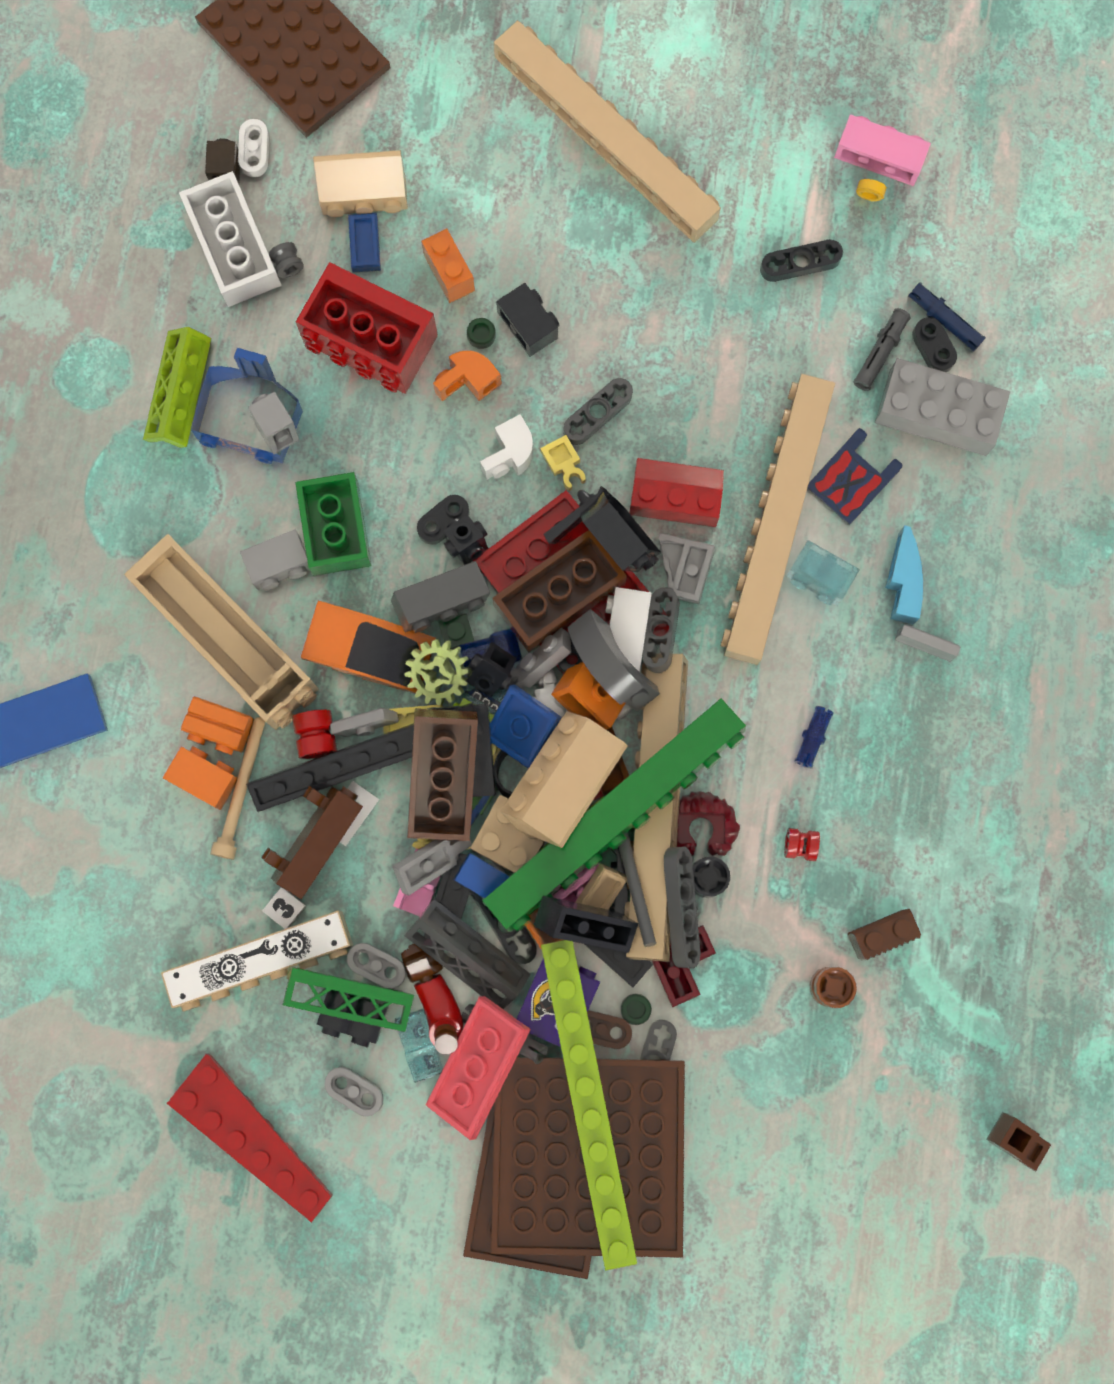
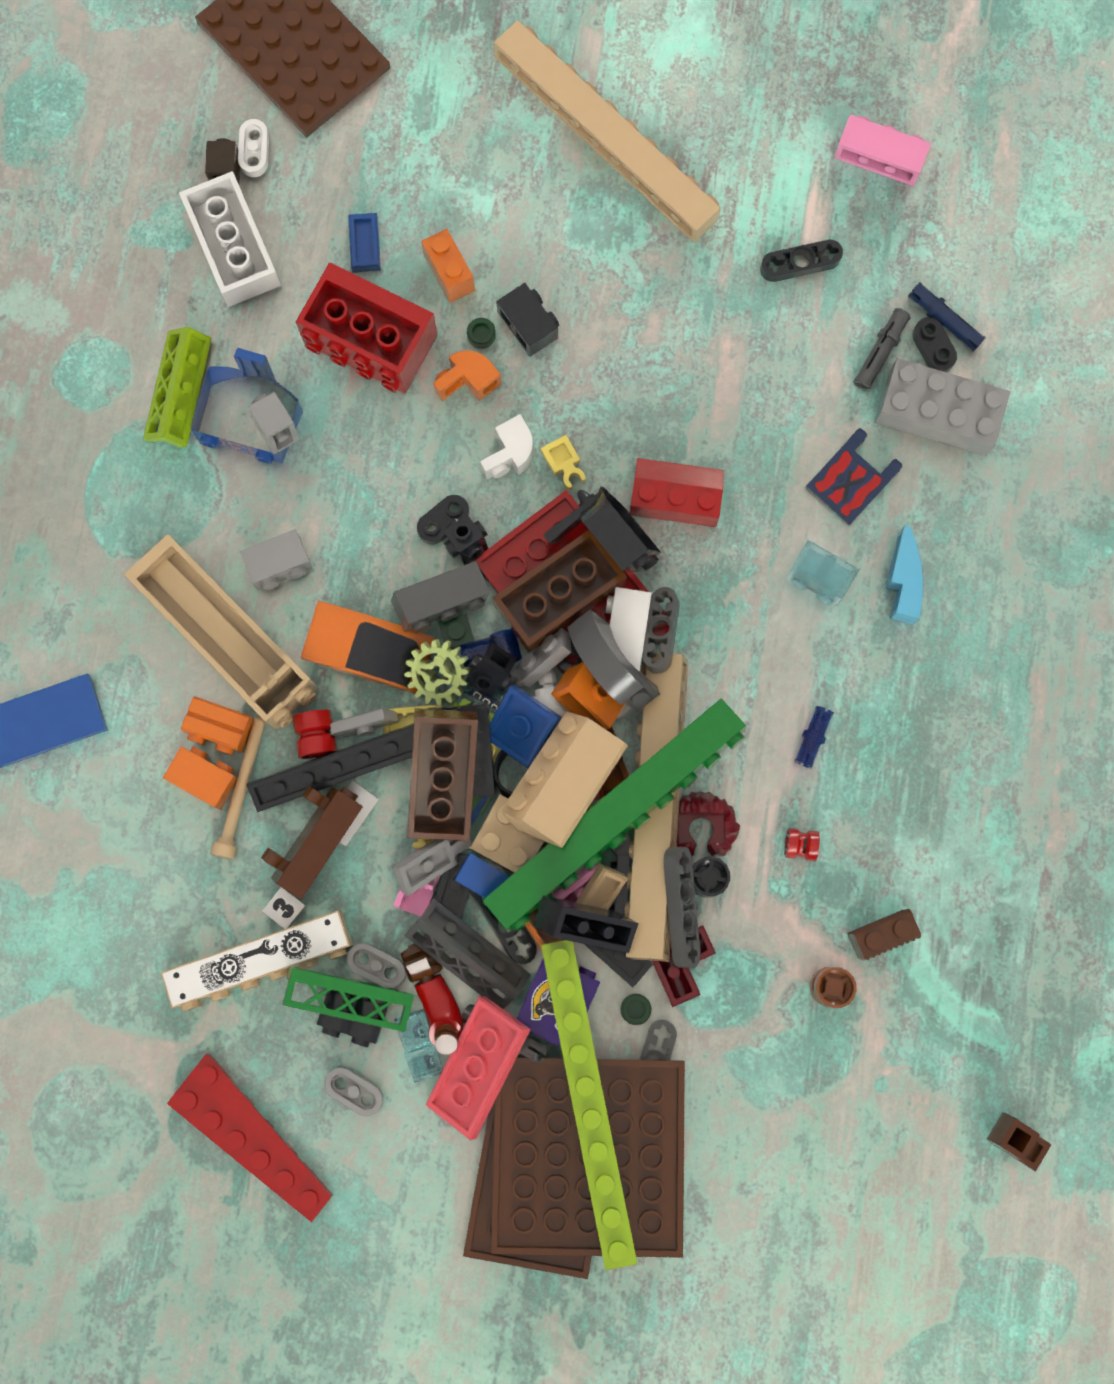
(286, 260): dark grey wheel -> none
(333, 524): green brick -> none
(361, 183): slope -> none
(601, 1030): reddish brown plate -> none
(618, 403): dark grey beam -> none
(637, 893): dark grey bar -> none
(686, 565): light grey wing -> none
(779, 519): tan brick -> none
(871, 189): yellow tile -> none
(927, 643): light grey tile -> none

